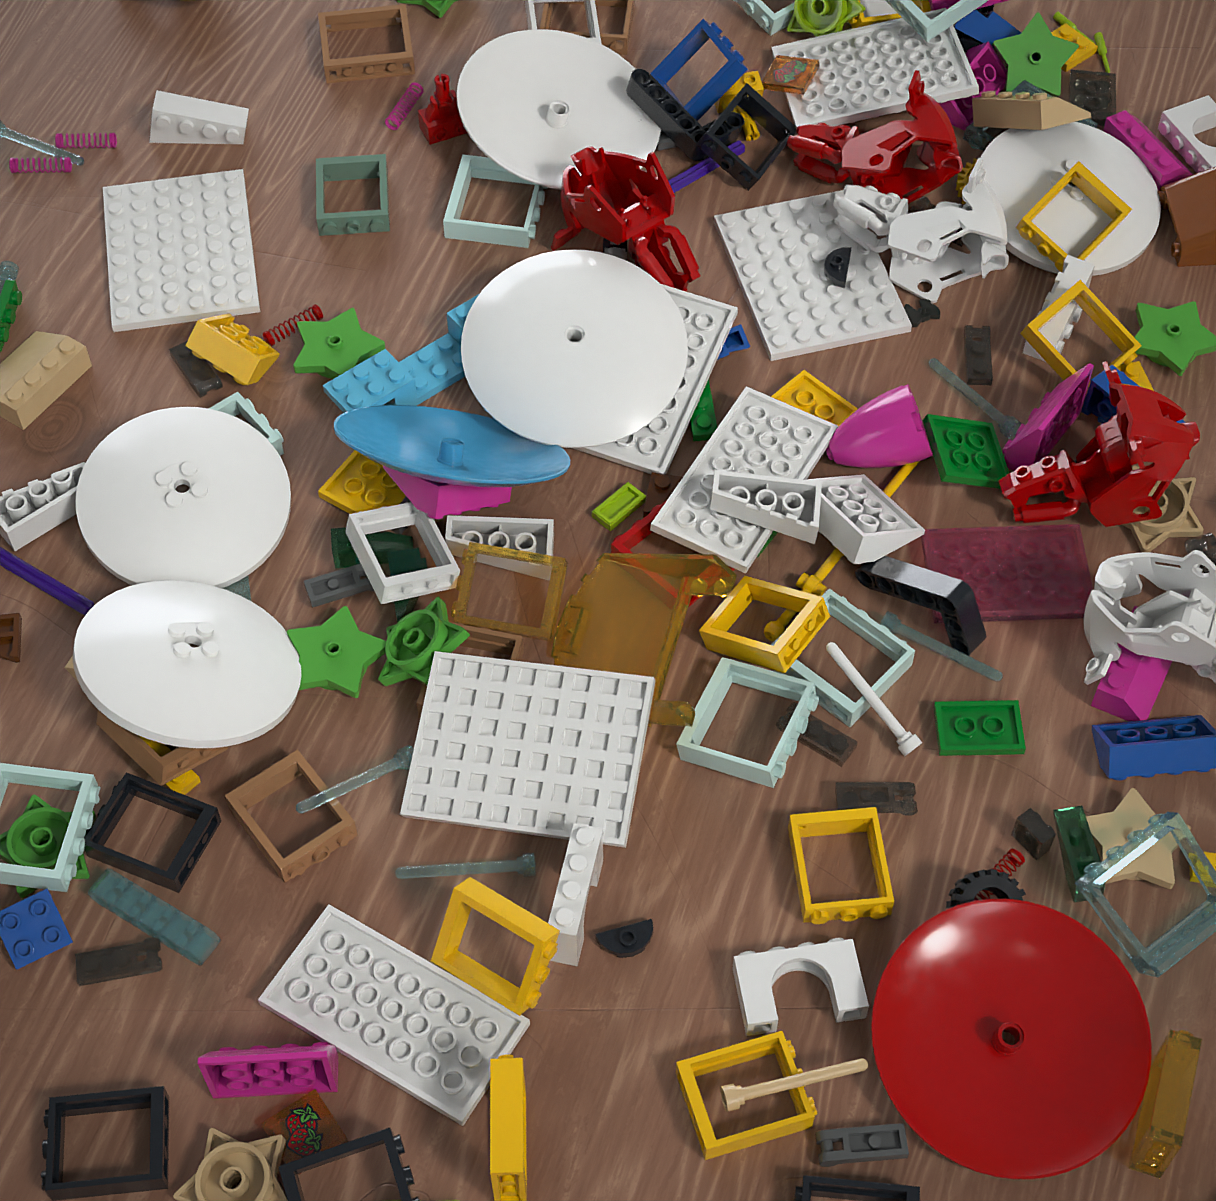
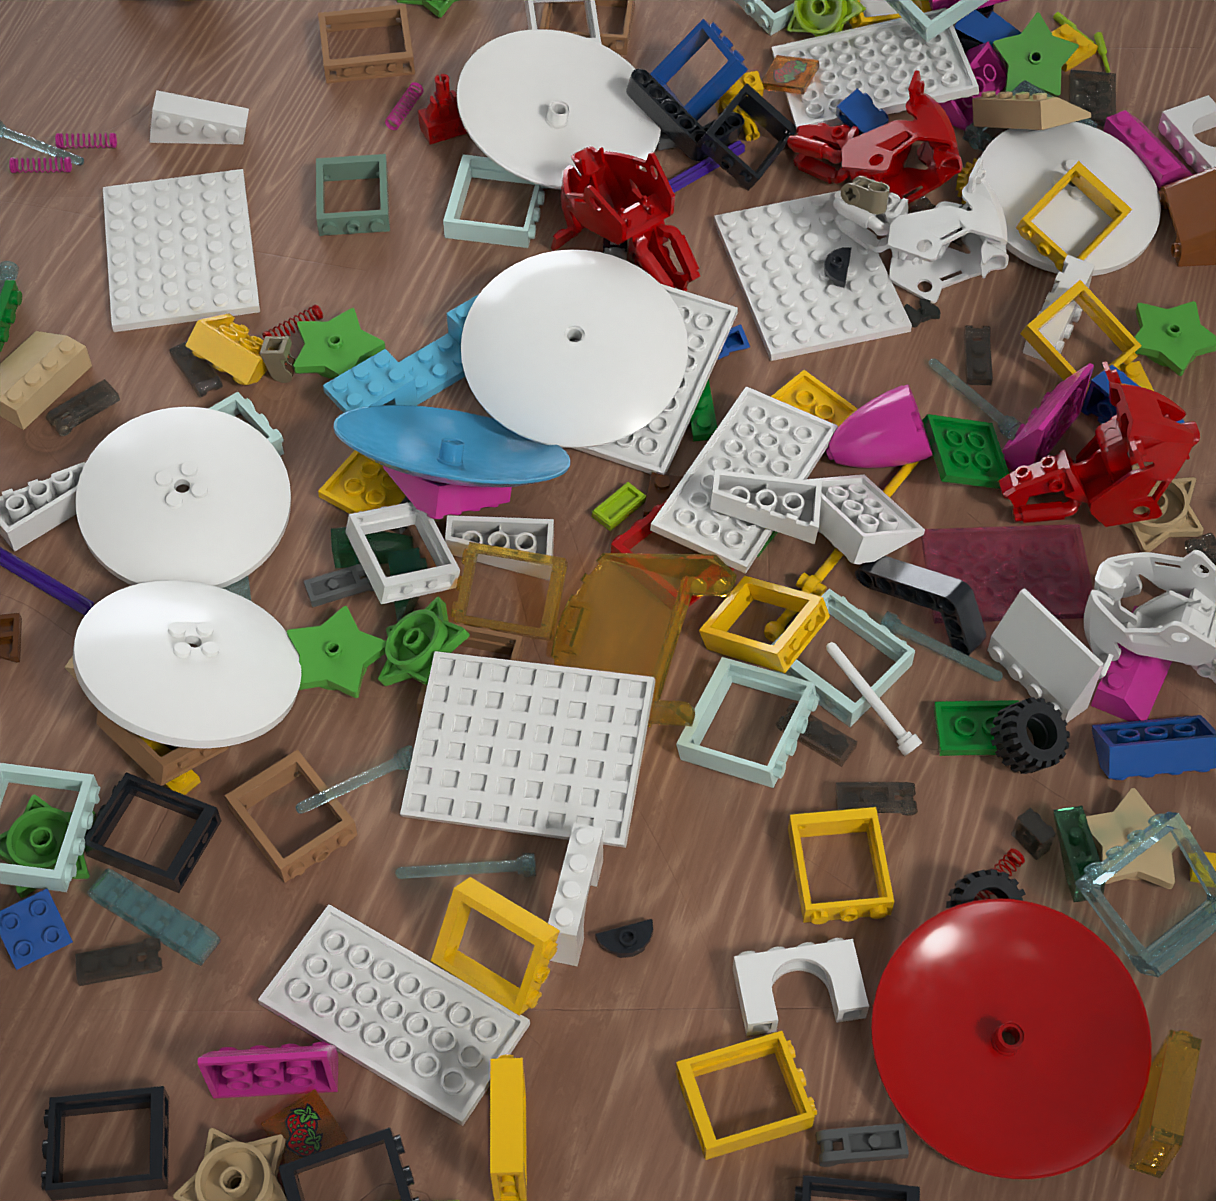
(82, 407): none -> clear smoke plate
(278, 357): none -> dark tan leg
(734, 1096): tan piece -> none
(861, 112): none -> blue brick
(866, 194): none -> dark tan piece
(1045, 656): none -> white slope
(1047, 731): none -> black tyre

